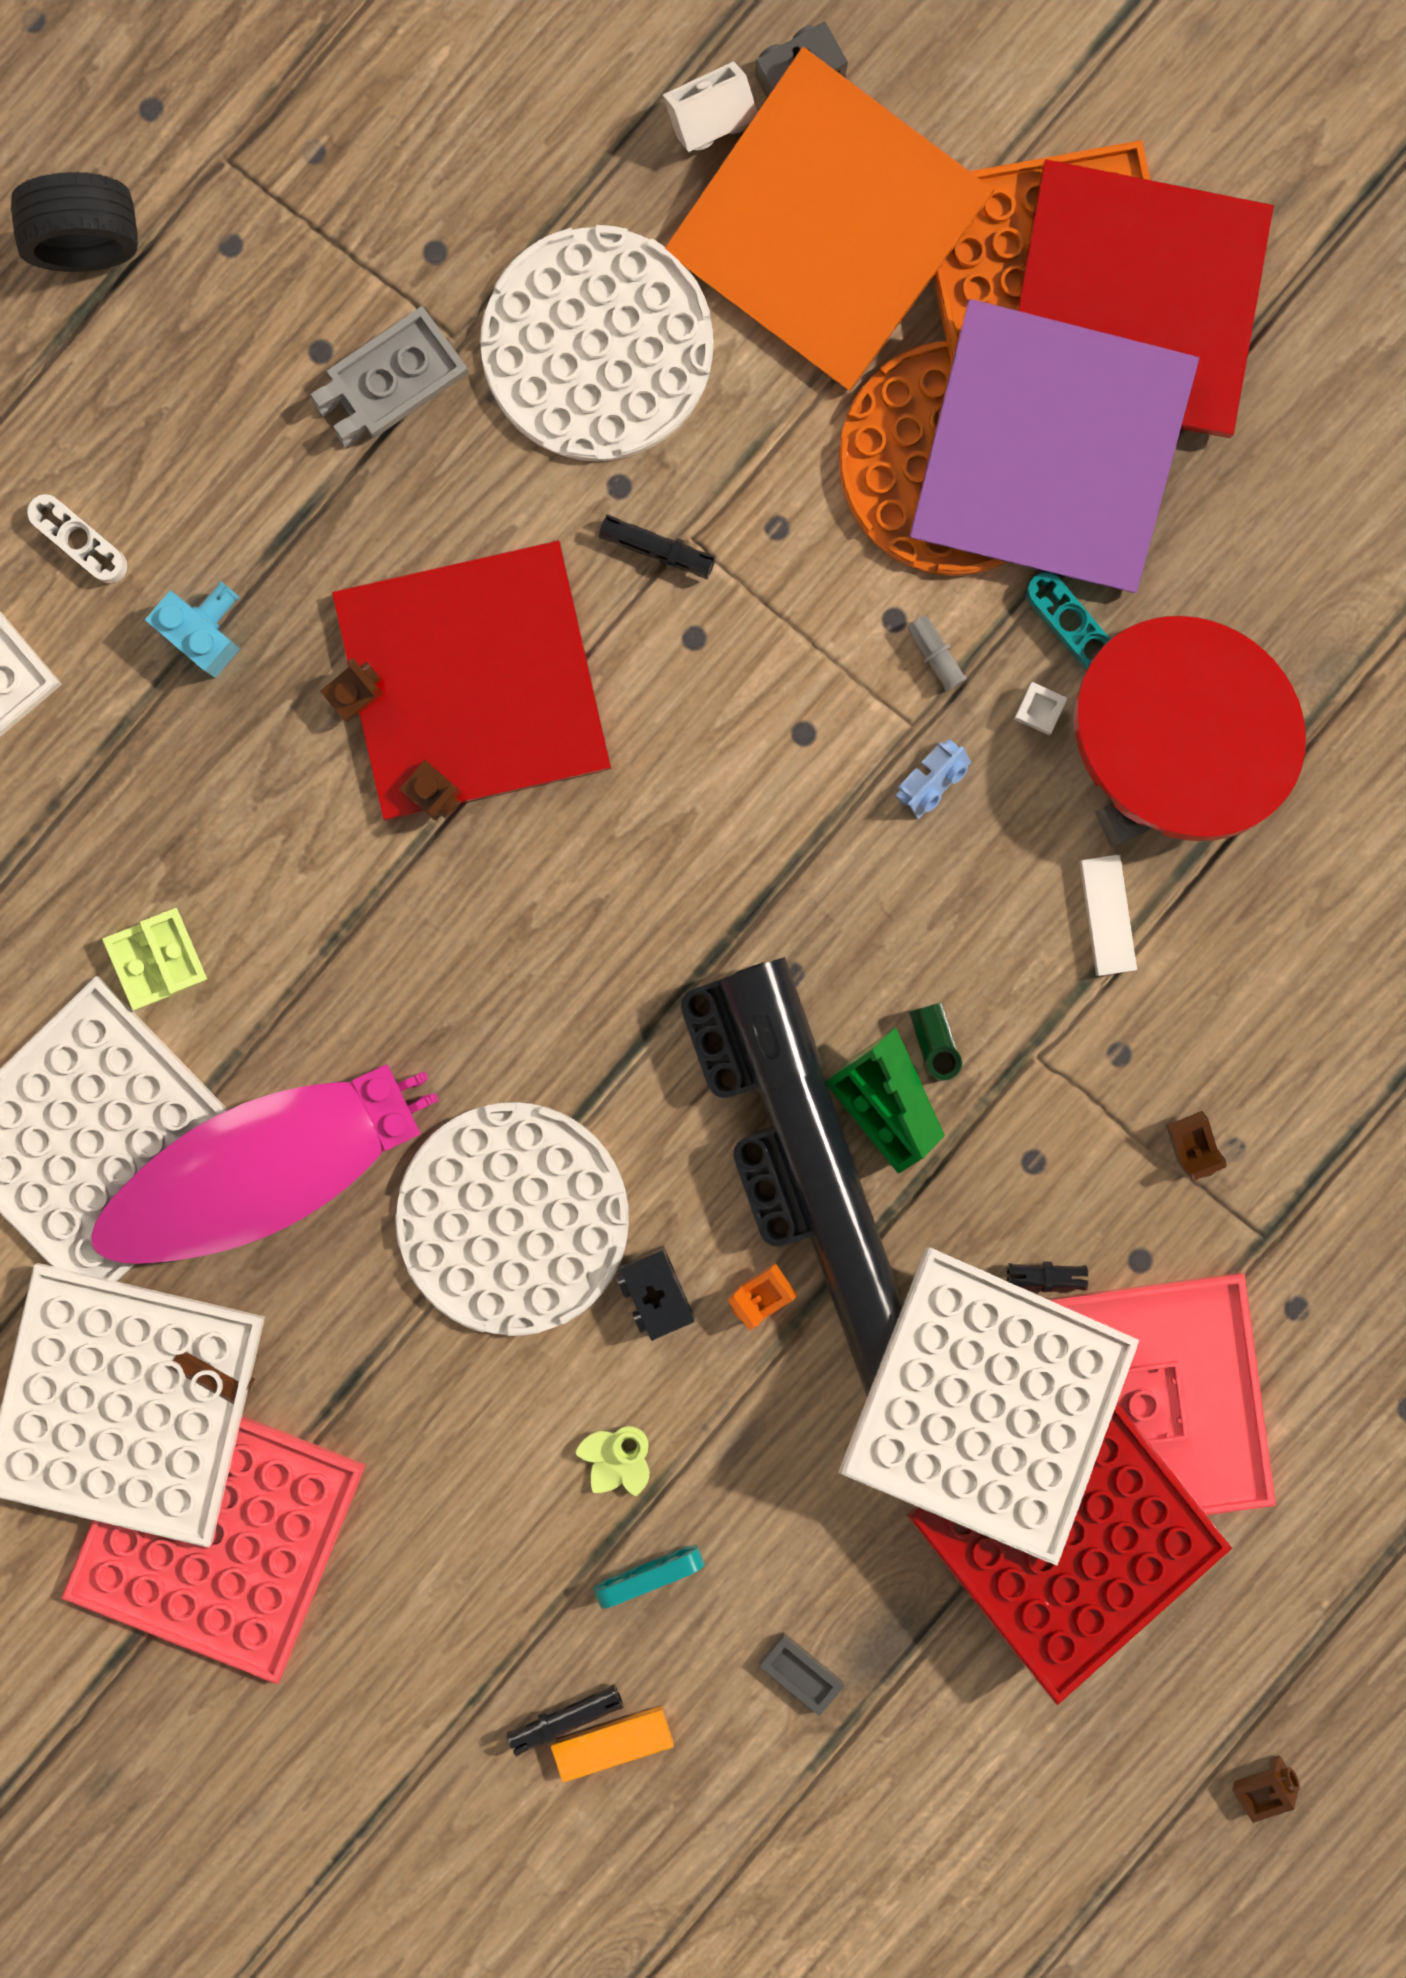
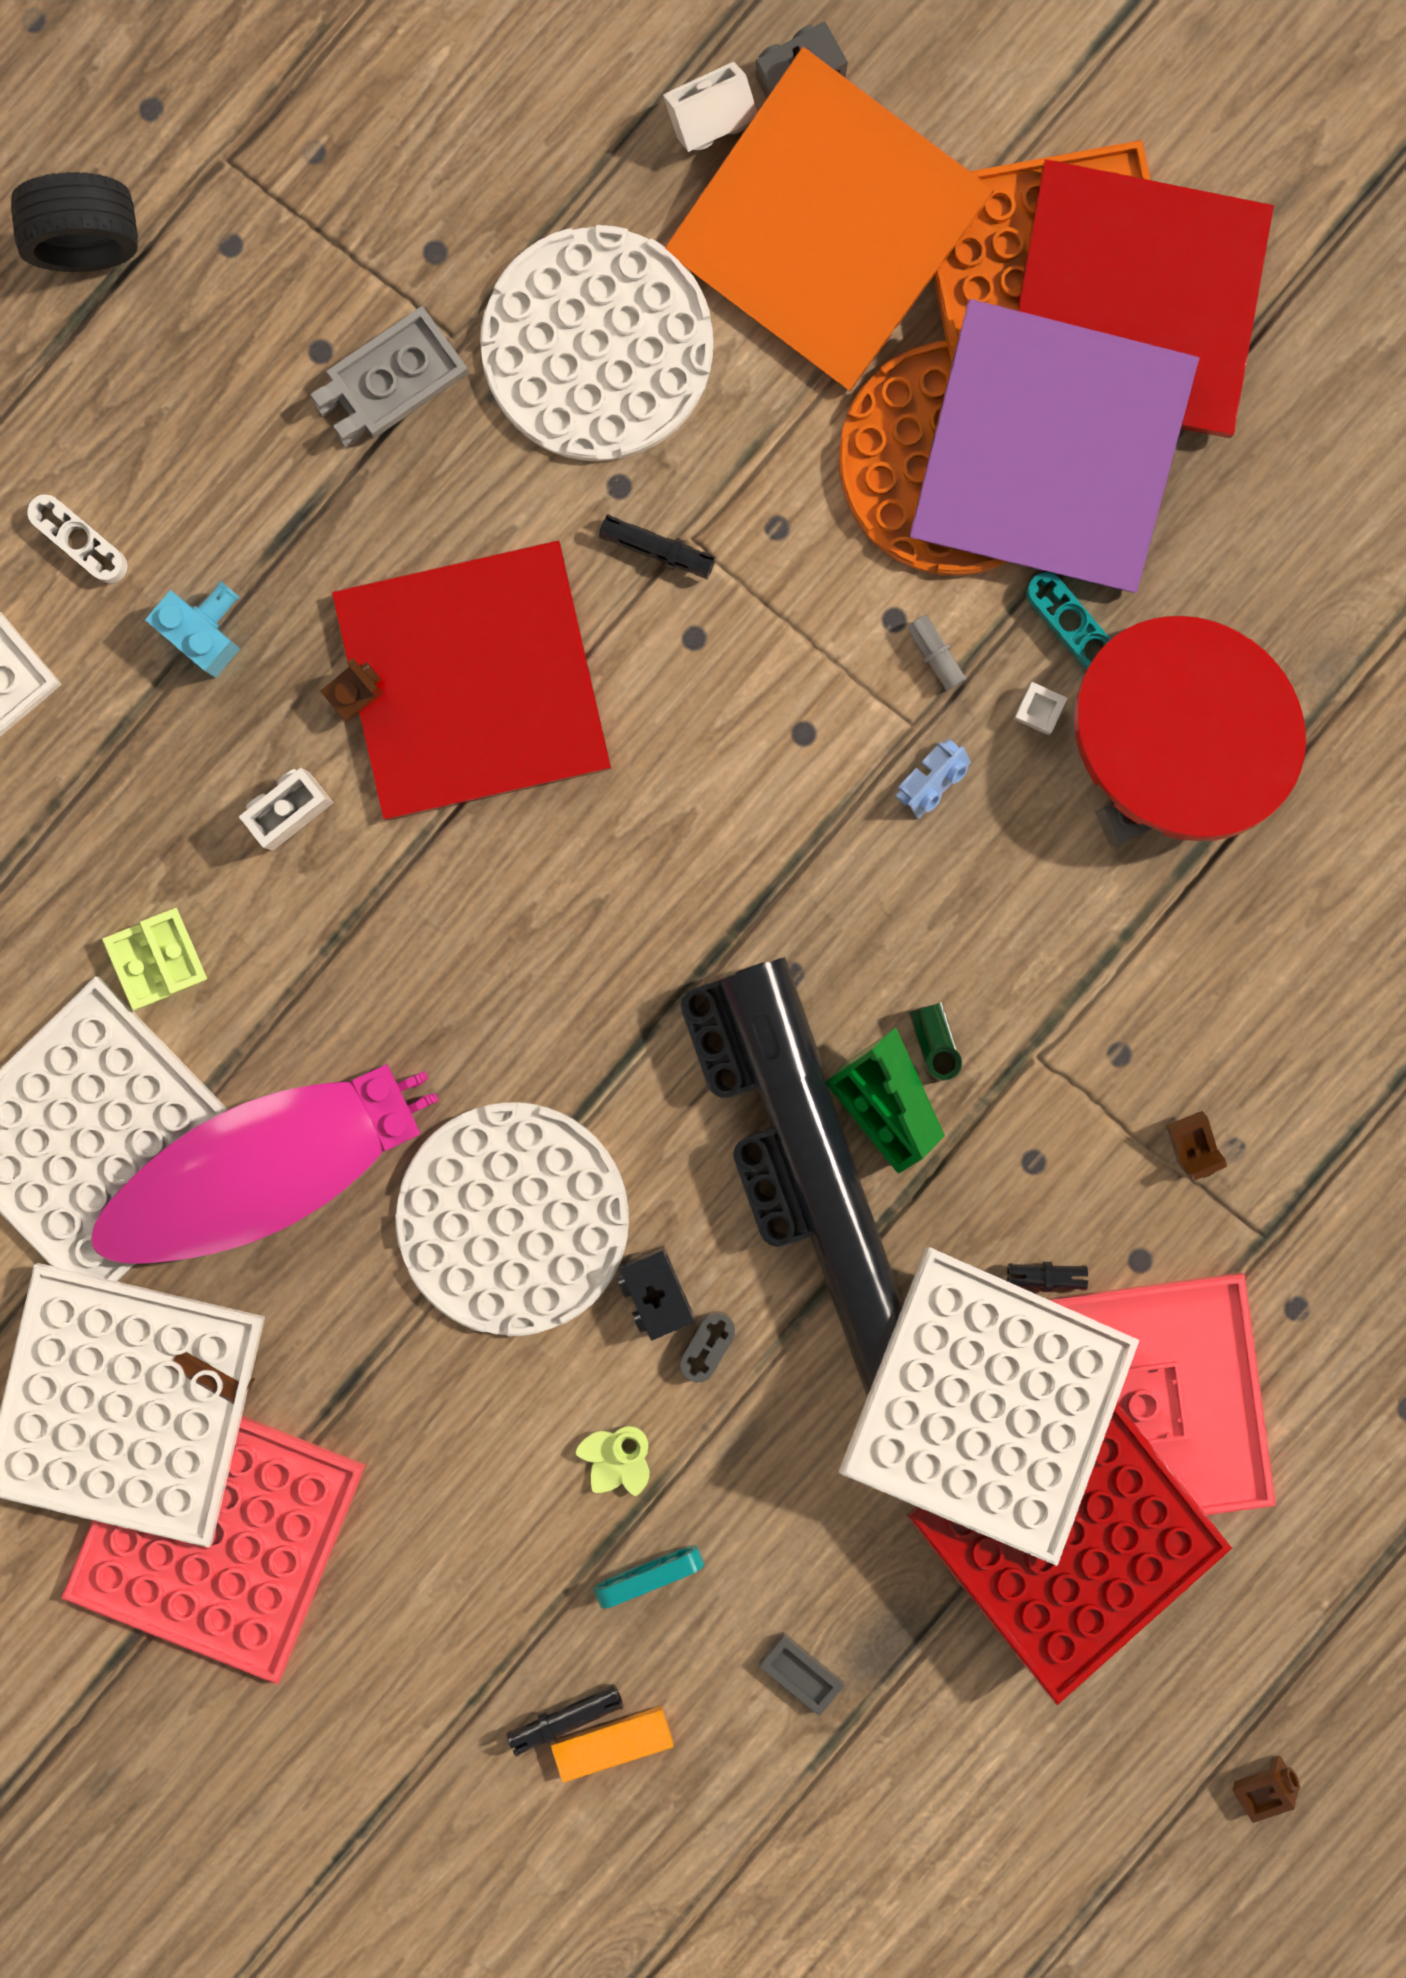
(285, 808): none -> white brick
(432, 791): reddish brown bracket -> none
(715, 1351): none -> dark grey beam
(761, 1296): orange bracket -> none
(1108, 915): white tile -> none

